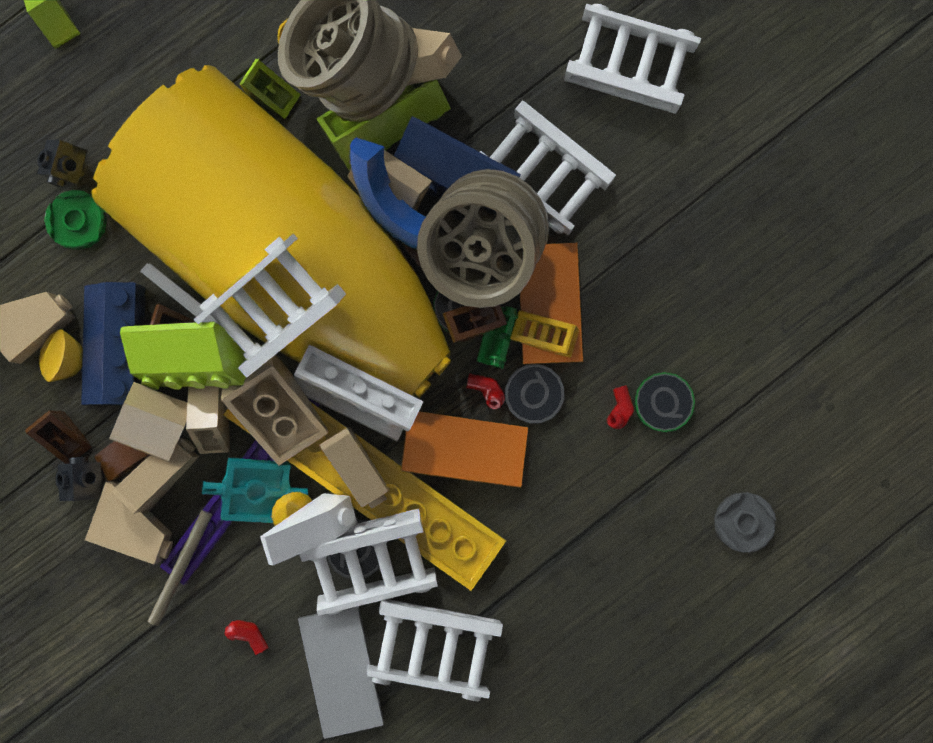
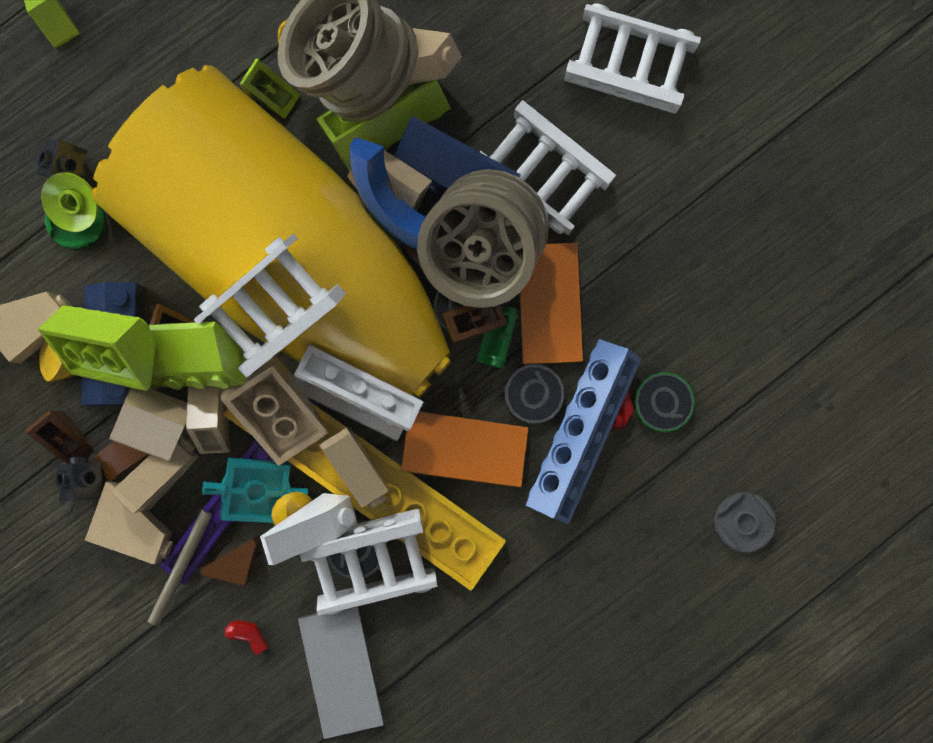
(59, 203): none -> lime dish
(102, 345): none -> lime slope
(174, 291): light grey tile -> none
(236, 565): none -> reddish brown slope
(424, 619): white fence -> none
(490, 389): red arm -> none
(559, 326): yellow slope -> none
(587, 446): none -> medium blue brick

